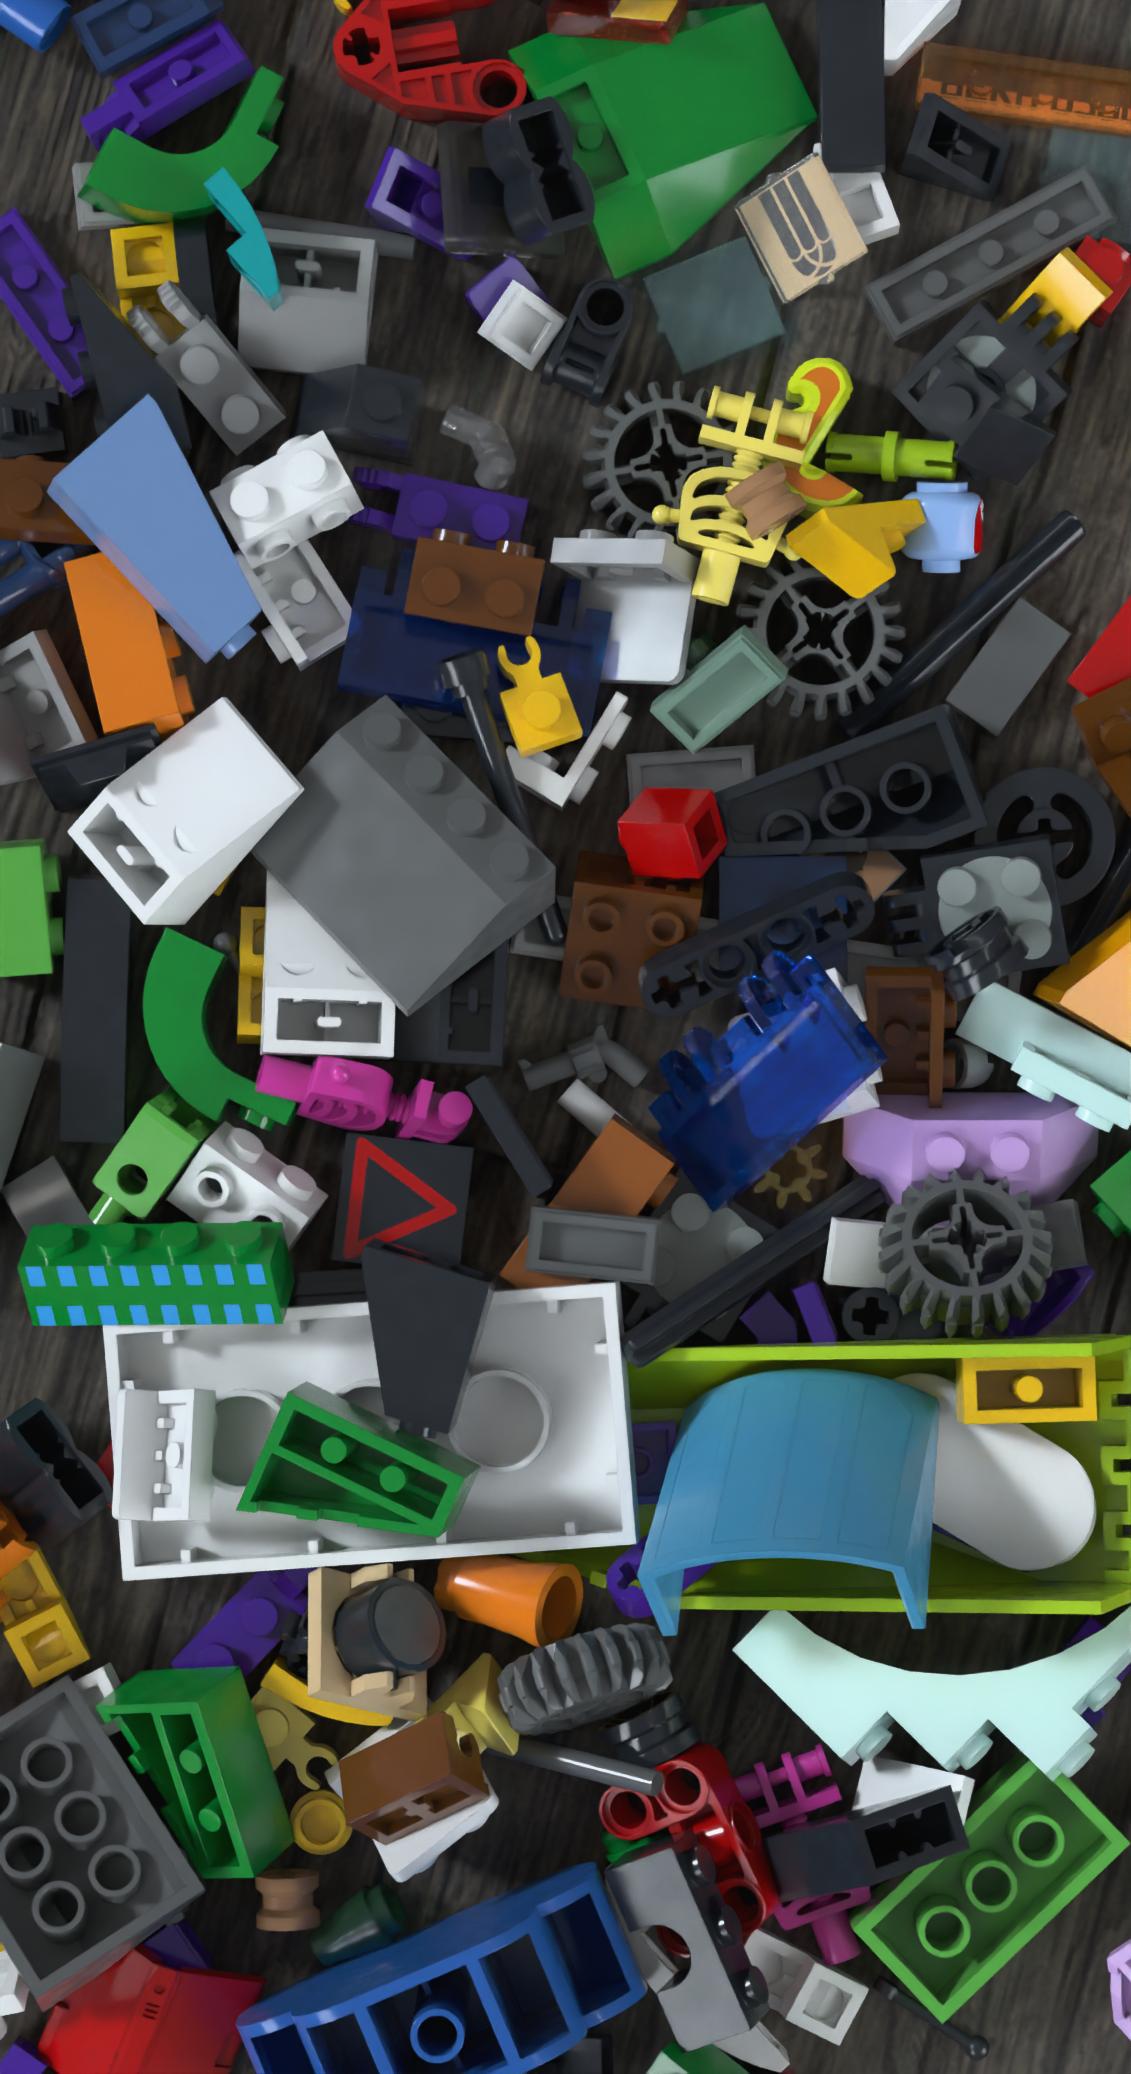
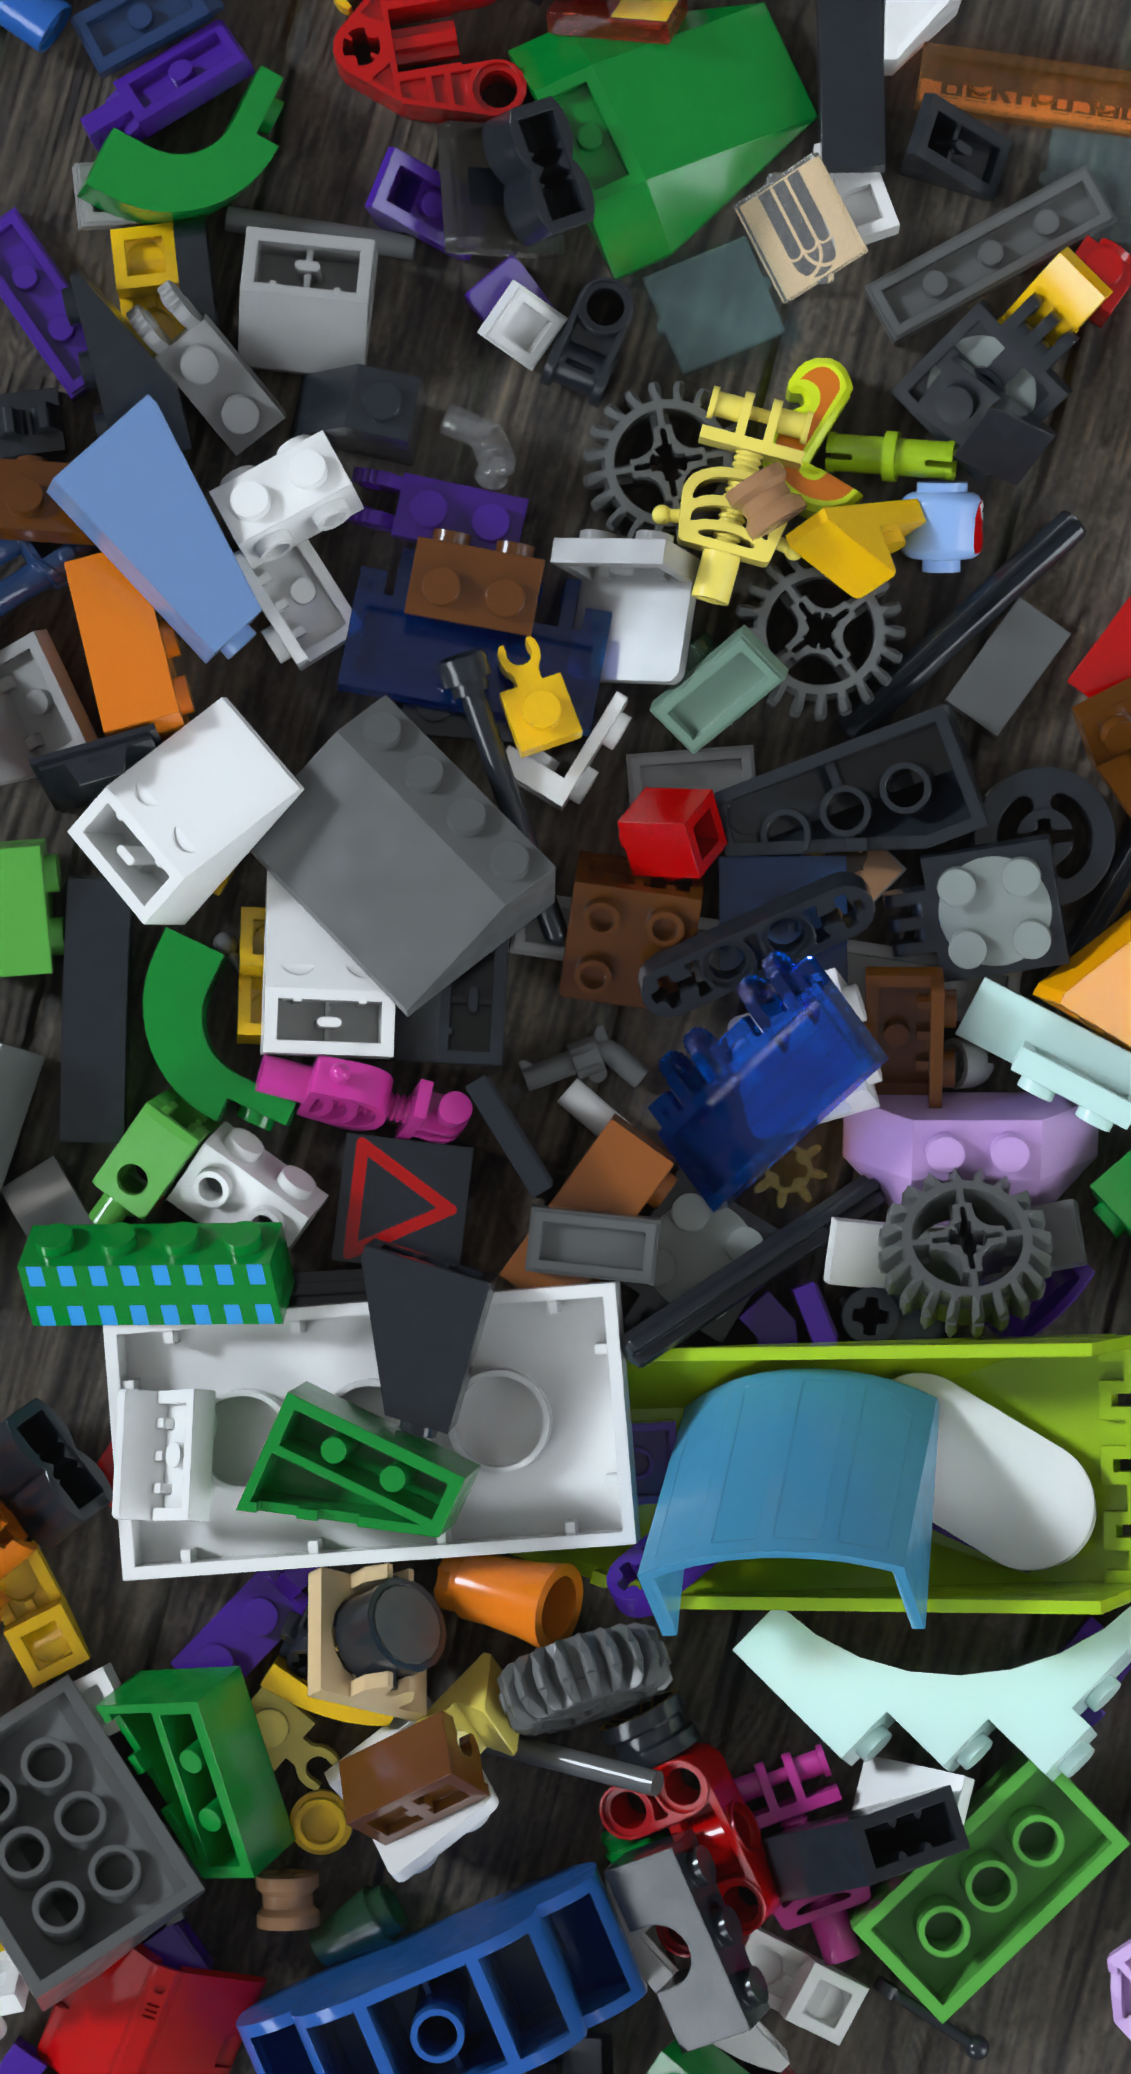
(251, 252): teal slope -> none
(976, 953): black wheel -> none
(1025, 1389): yellow brick -> none

